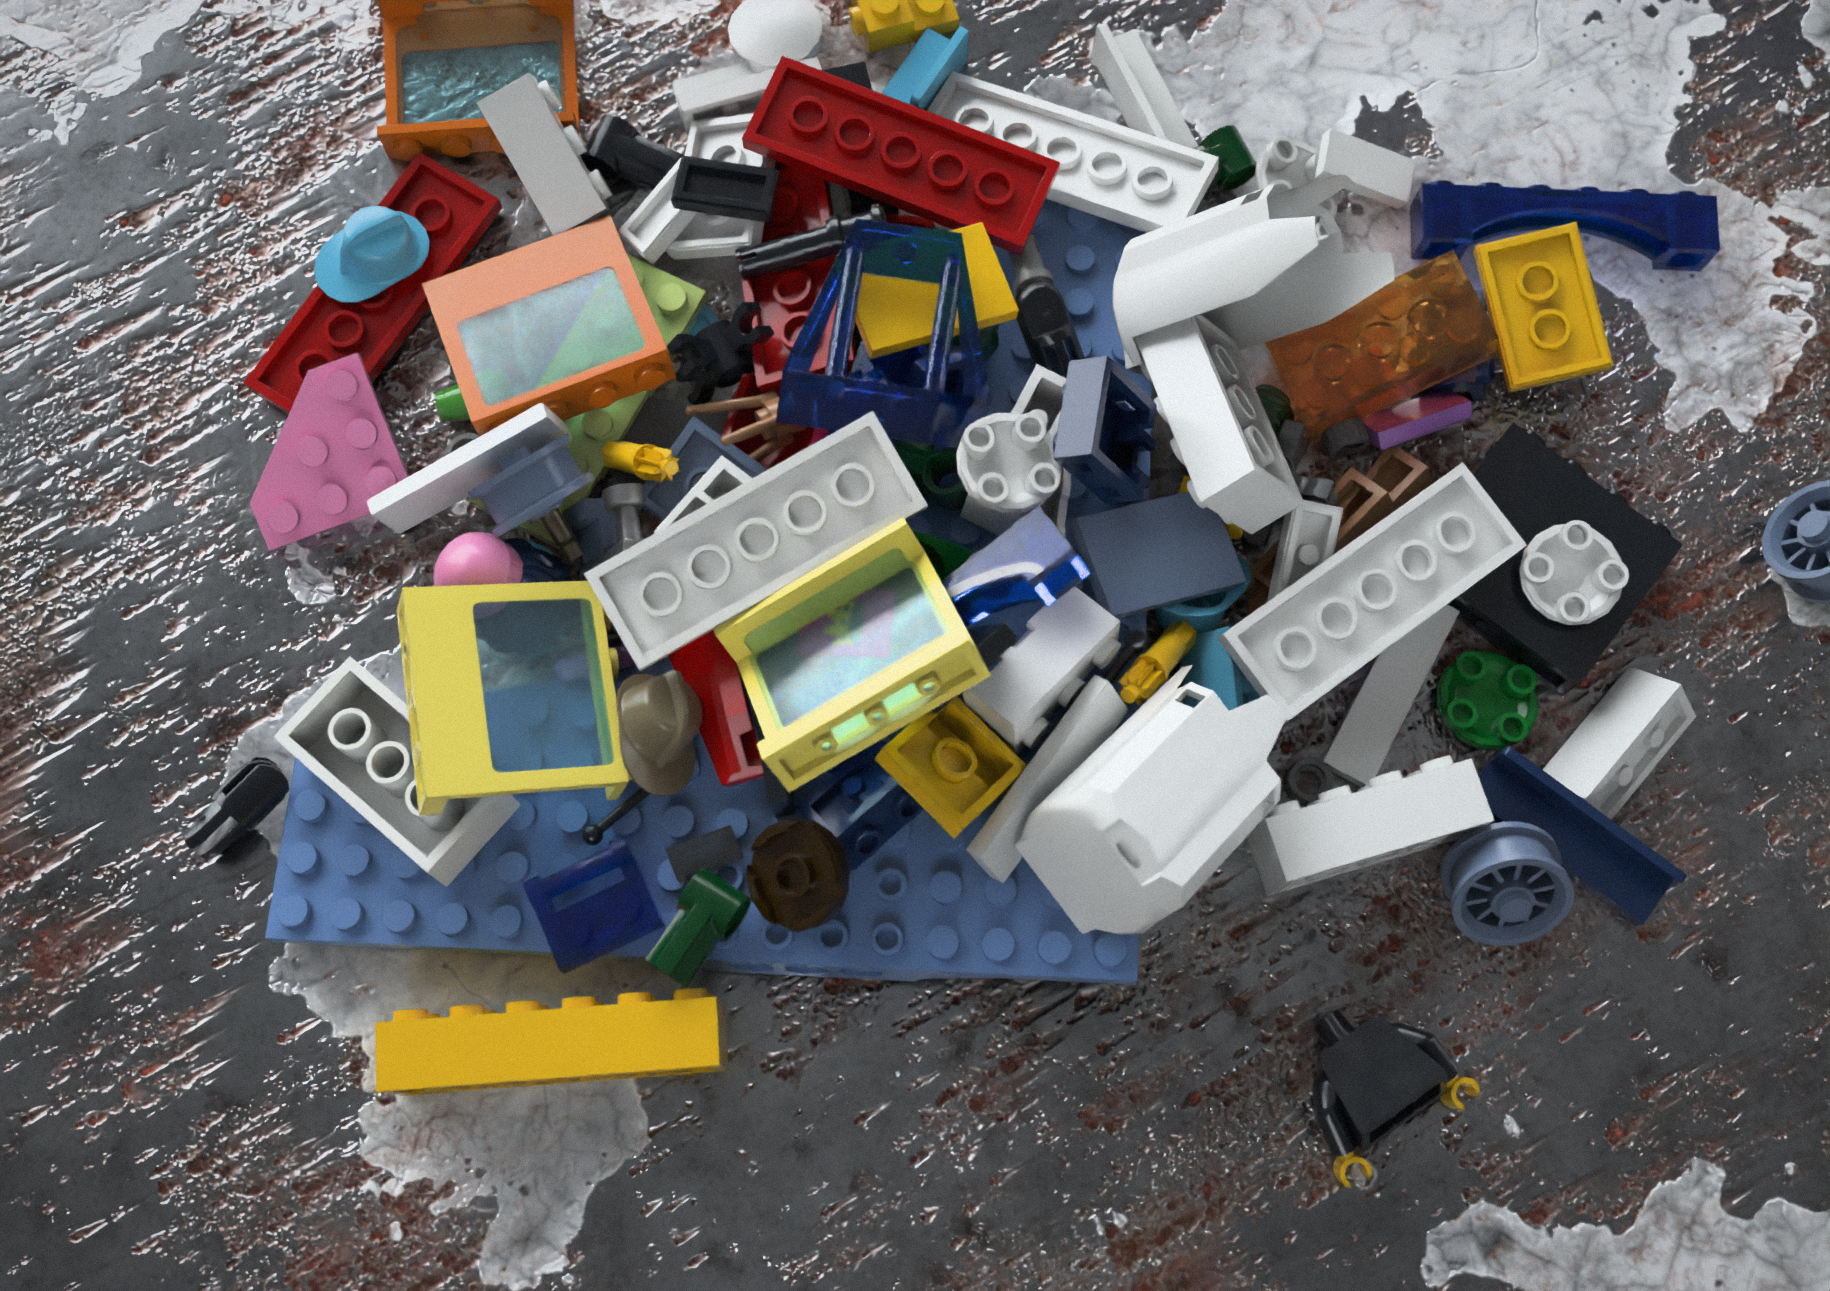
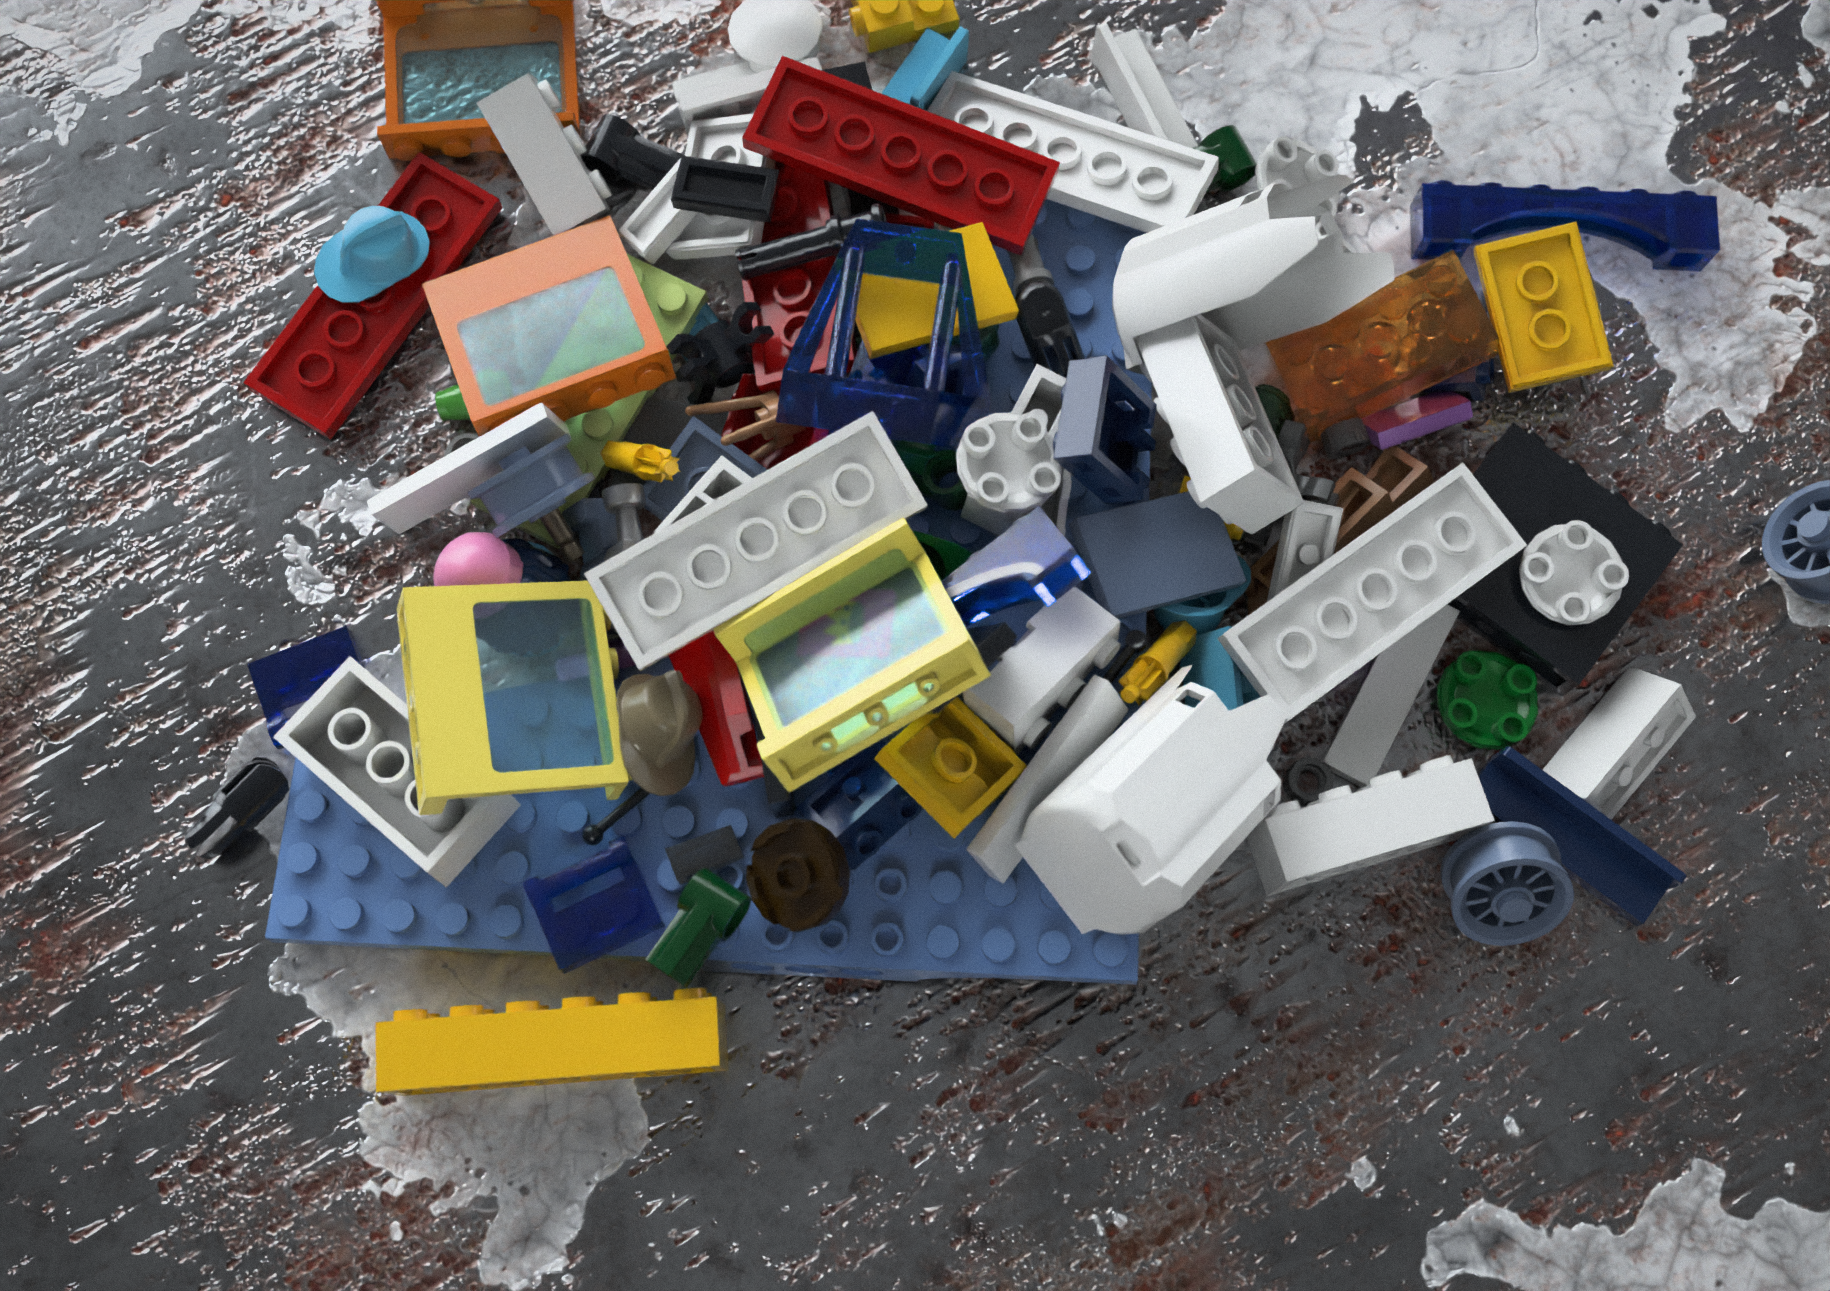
(298, 673): none -> clear blue plate
(327, 457): bright pink plate -> none
(1375, 170): white tile -> none
(1376, 1082): black torso -> none

